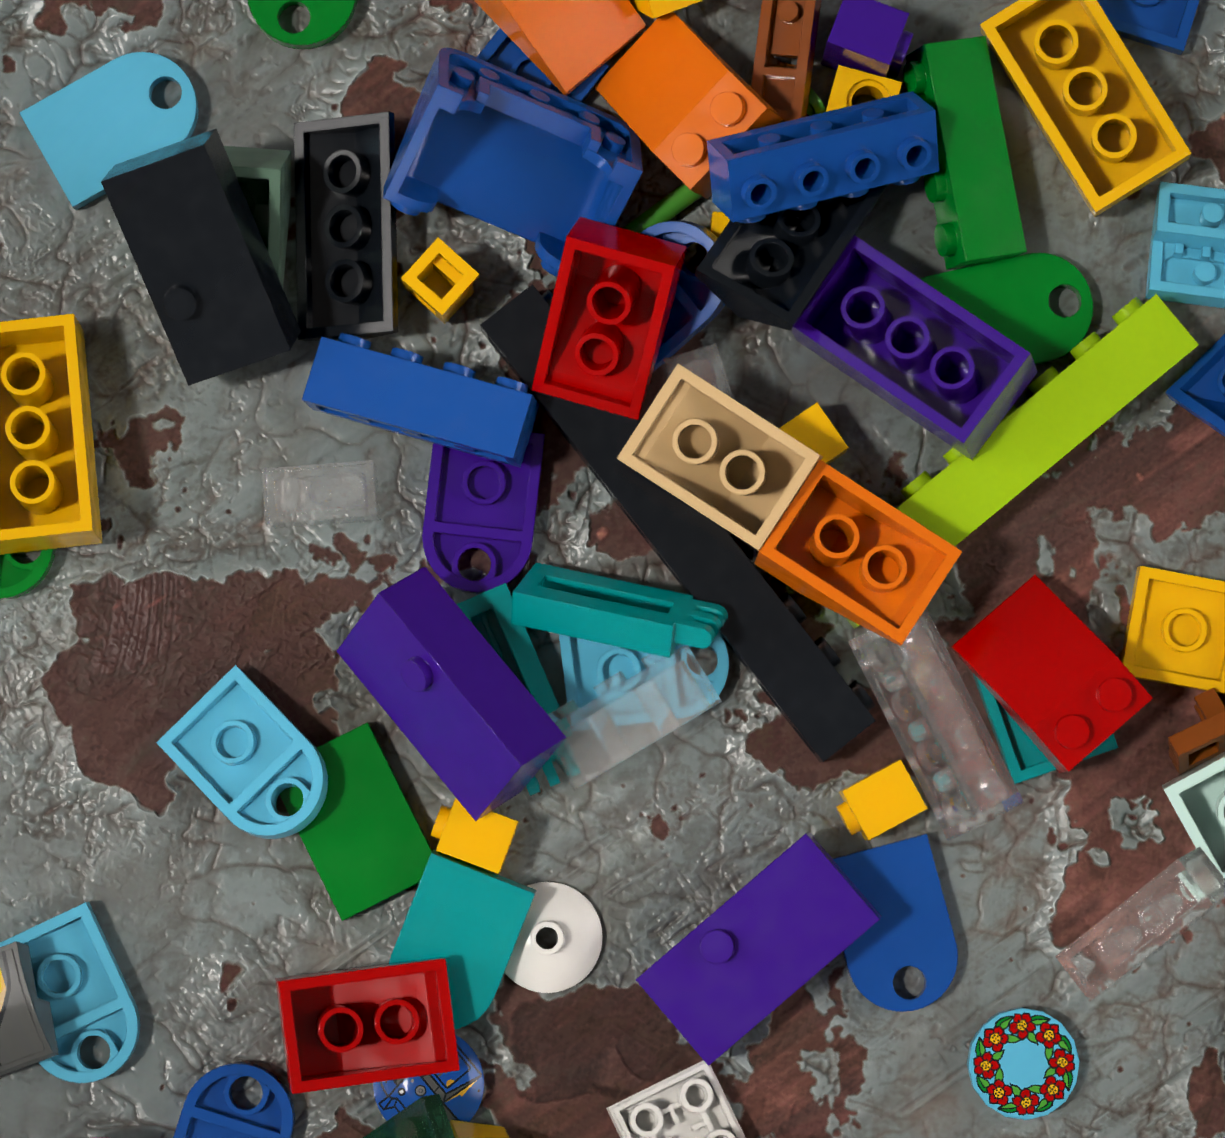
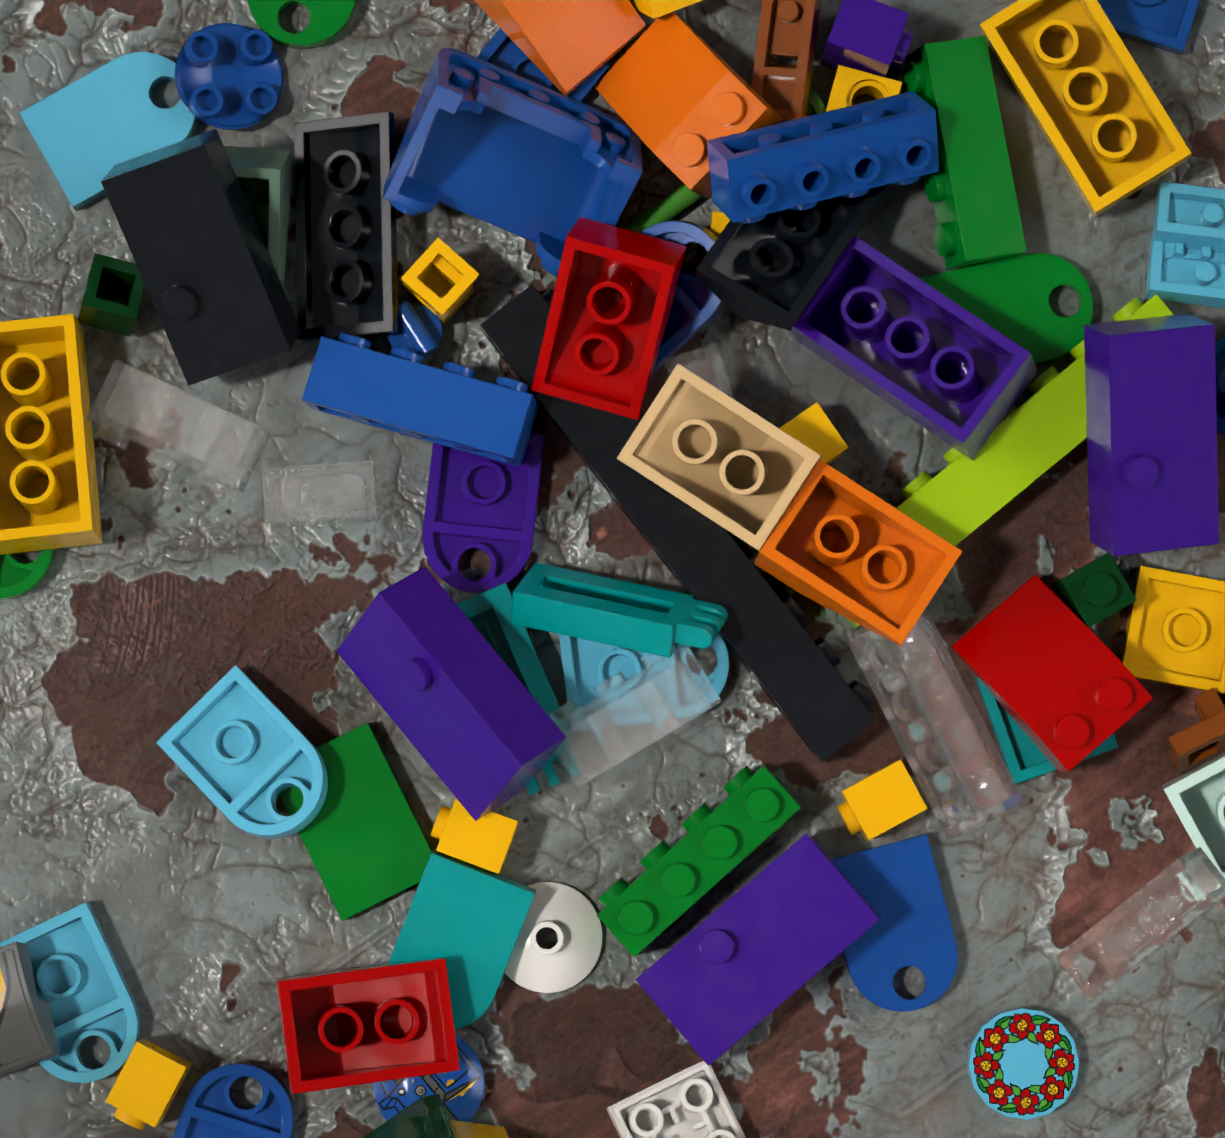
(111, 295): none -> dark green brick
(147, 1085): none -> yellow brick
(177, 429): none -> clear brick
(229, 76): none -> blue dish
(417, 330): none -> blue plate
(697, 861): none -> green brick
(1095, 590): none -> dark green brick
(1151, 434): none -> dark purple brick

